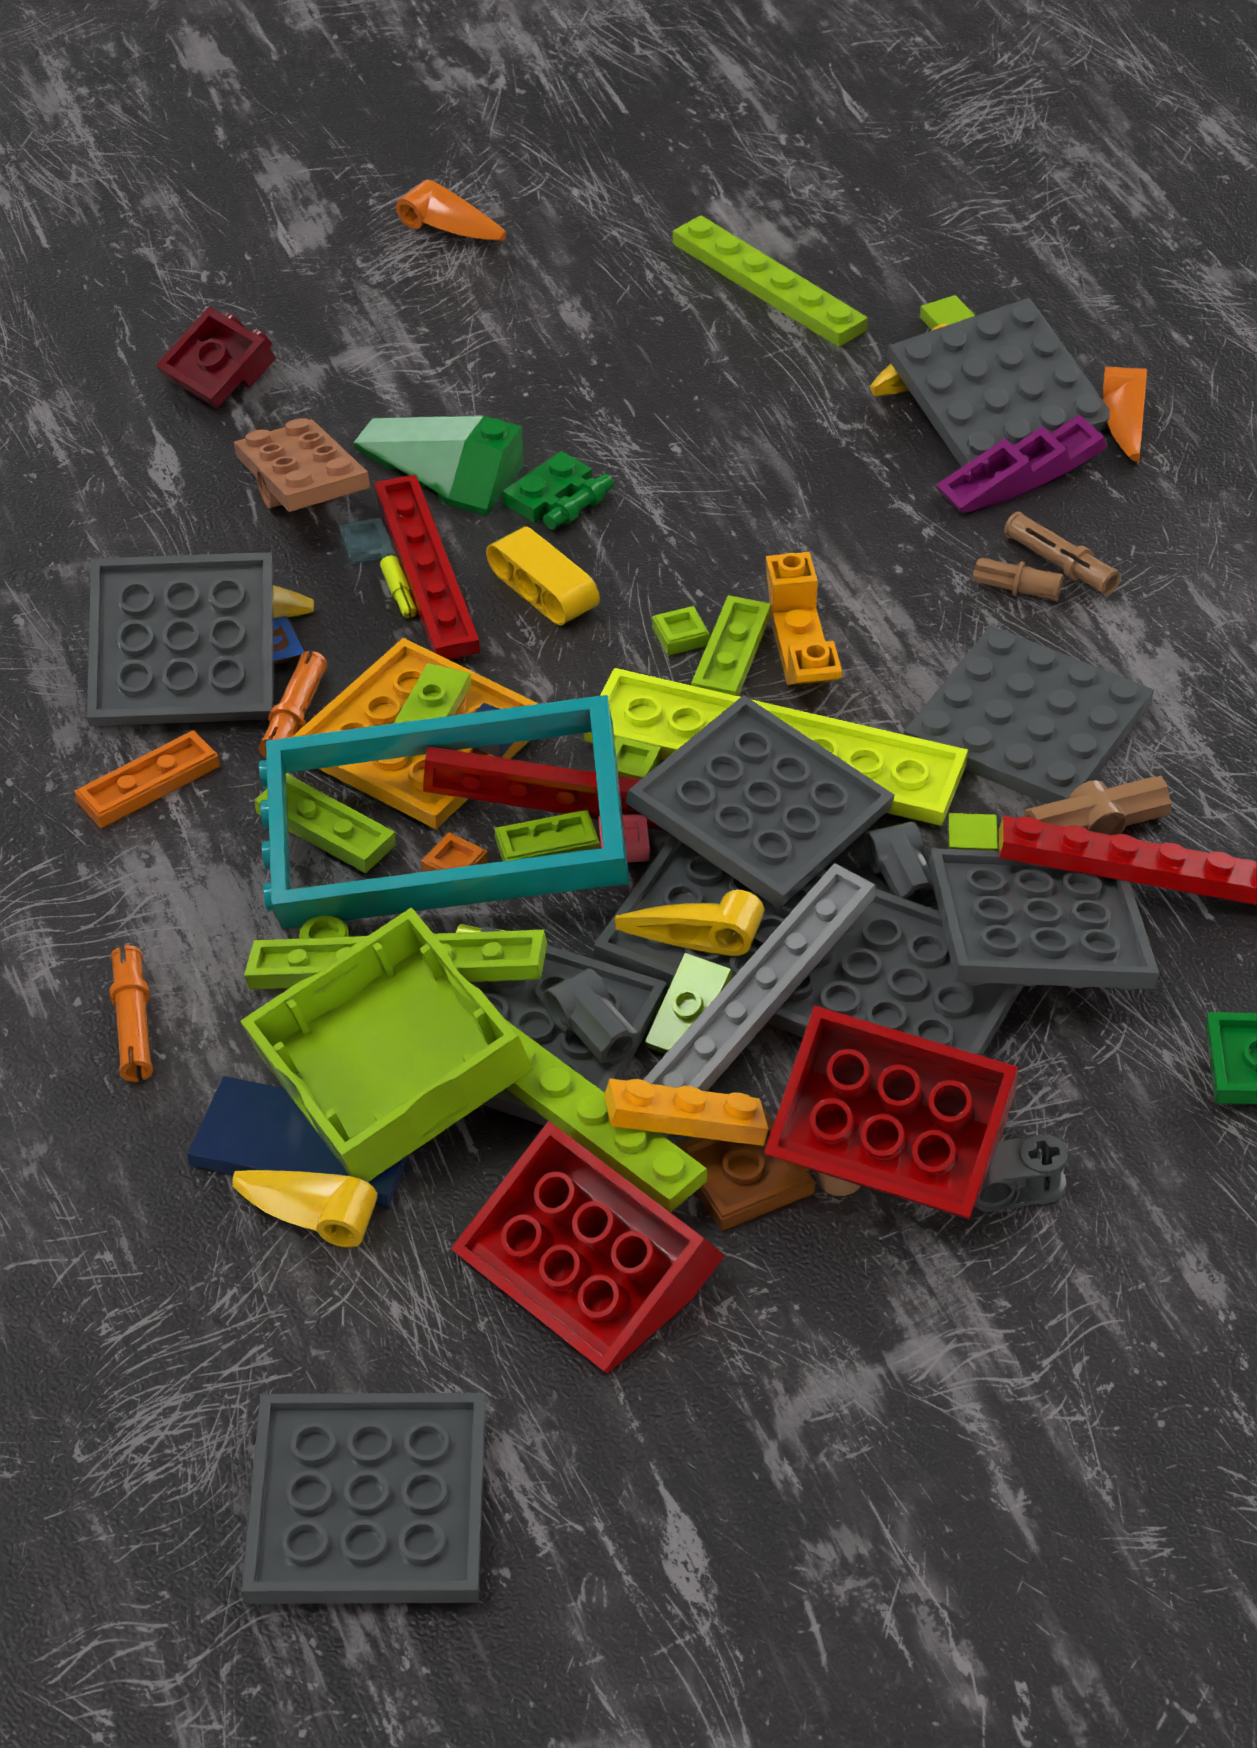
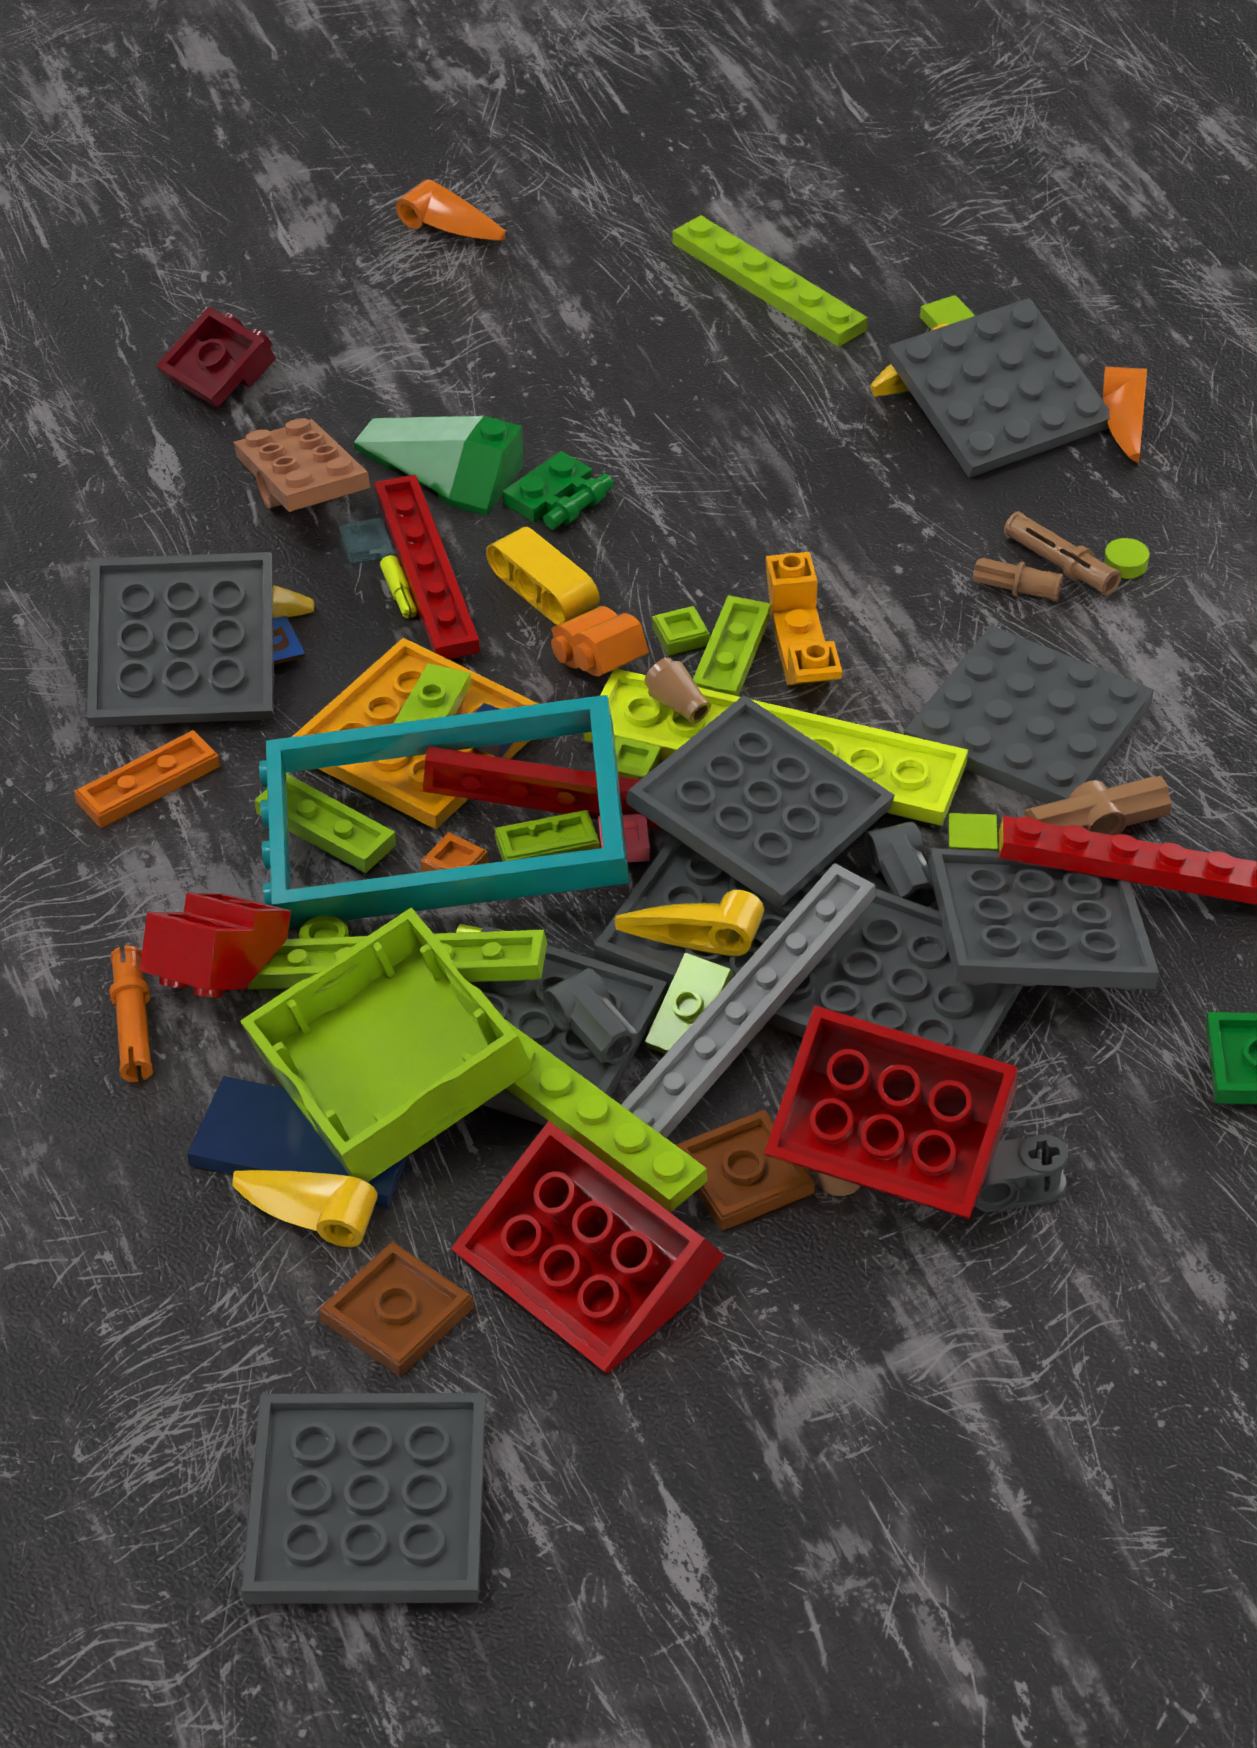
(213, 943): none -> red piece
(288, 715): orange pin -> none
(396, 1309): none -> dark orange tile
(599, 641): none -> orange brick
(676, 689): none -> medium nougat cone
(686, 1111): light orange plate -> none
(1014, 470): magenta slope -> none
(1127, 556): none -> lime tile

